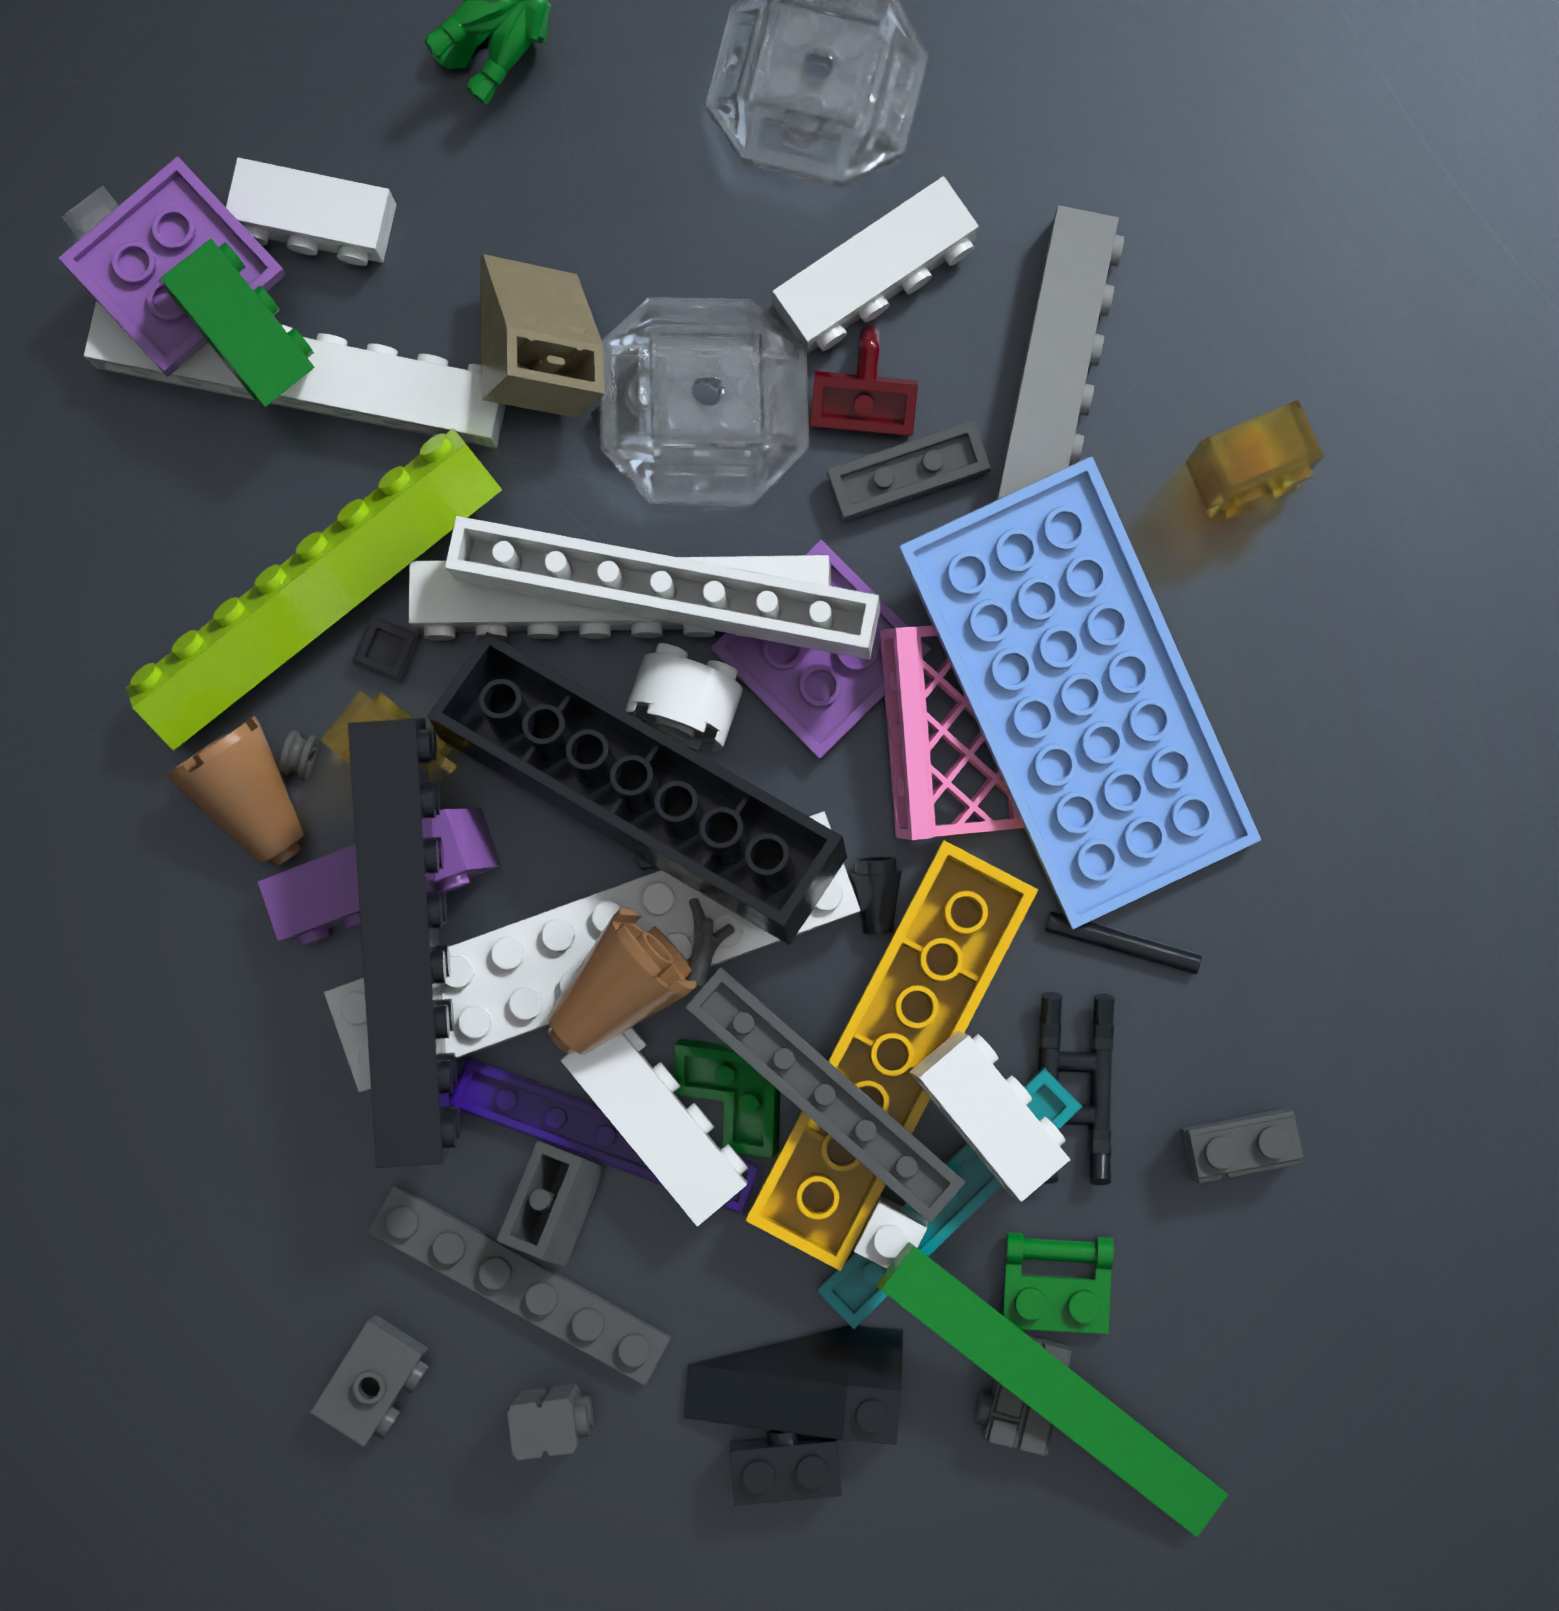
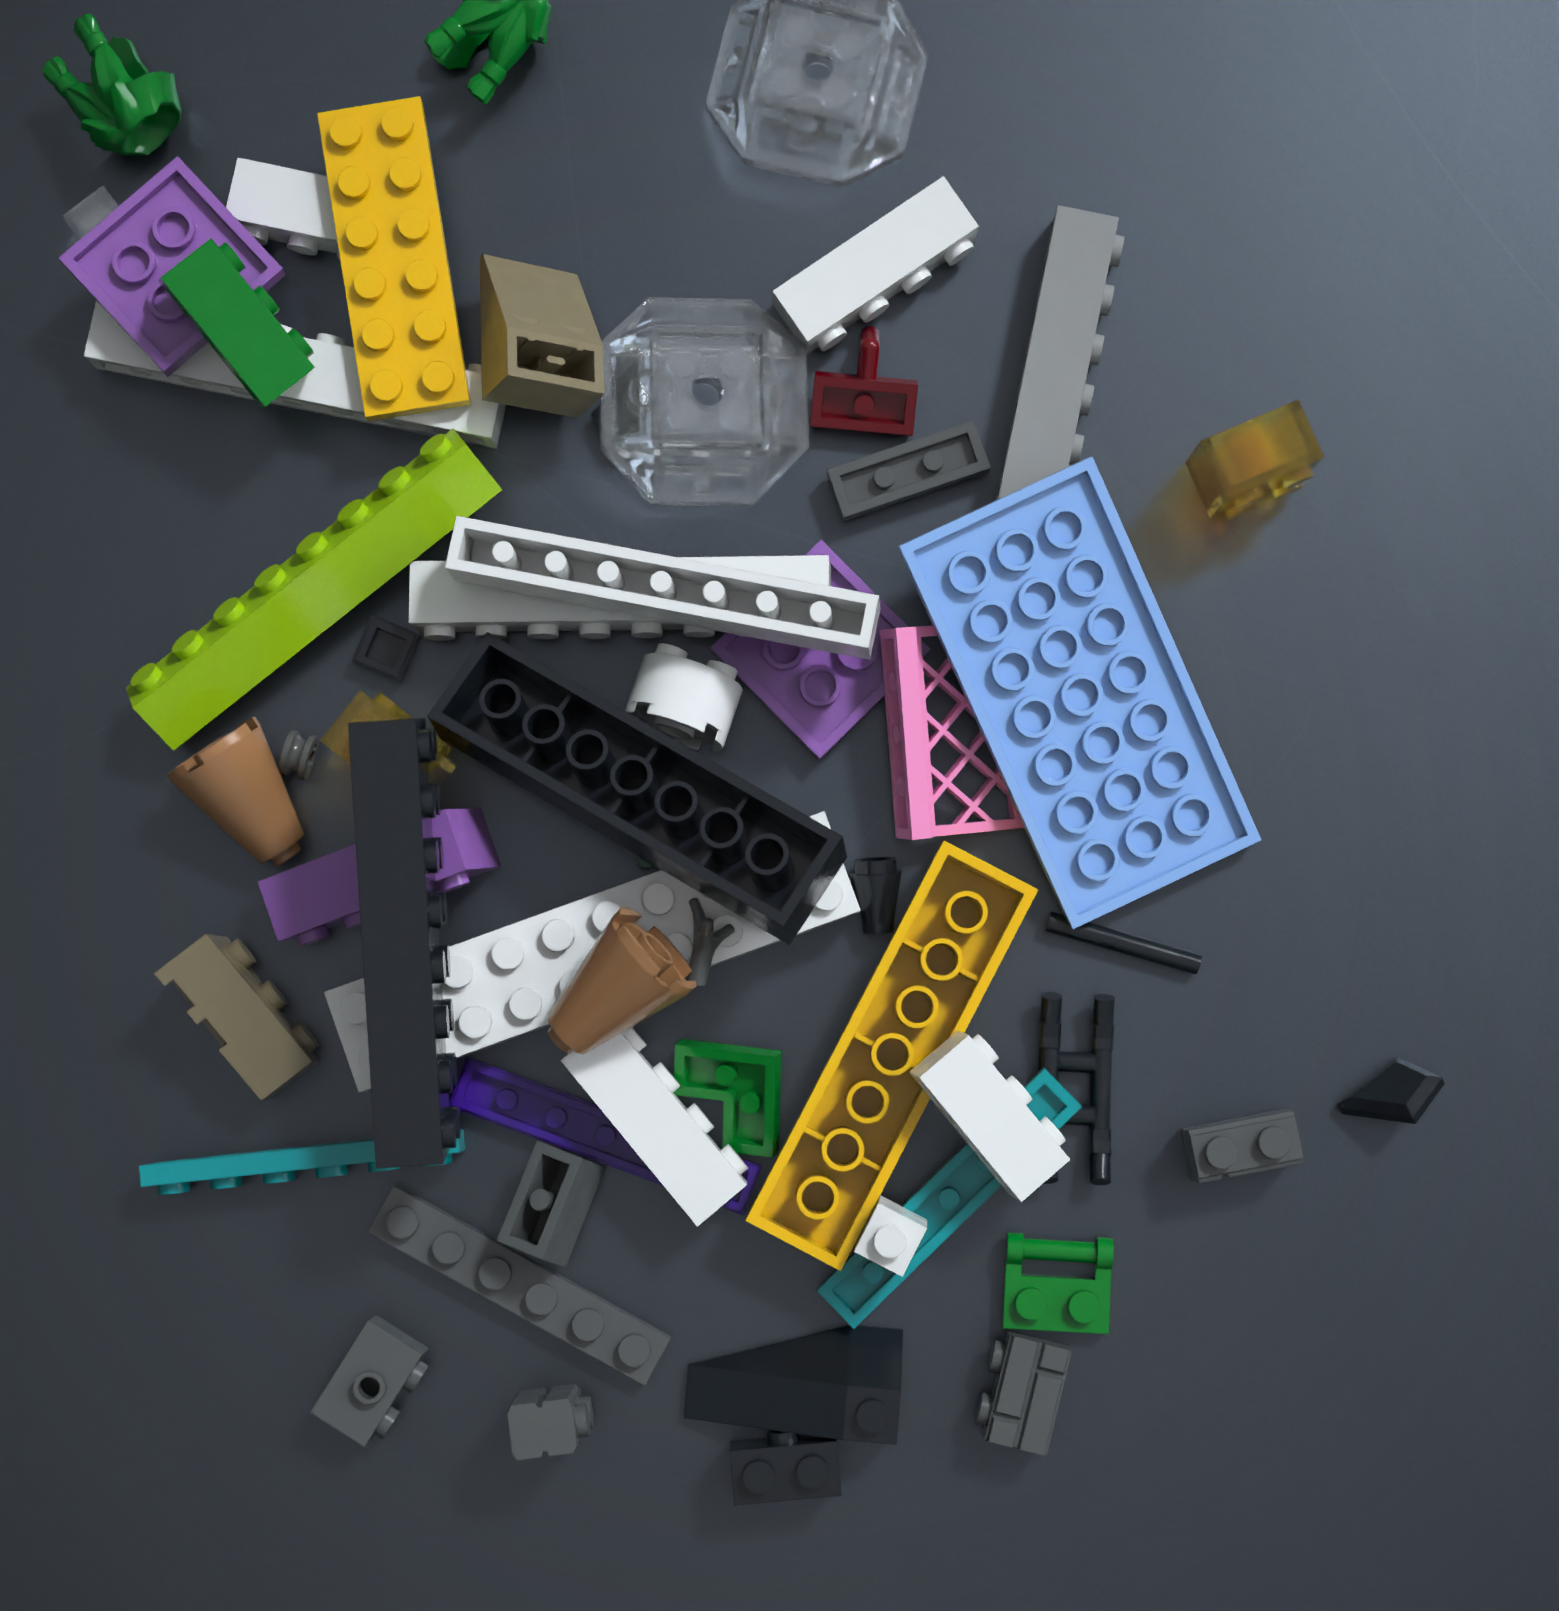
(125, 103): none -> green piece
(242, 1013): none -> dark tan wedge
(275, 1165): none -> teal plate
(394, 259): none -> yellow plate
(825, 1095): dark grey plate -> none
(1051, 1388): green tile -> none
(1394, 1094): none -> black piece

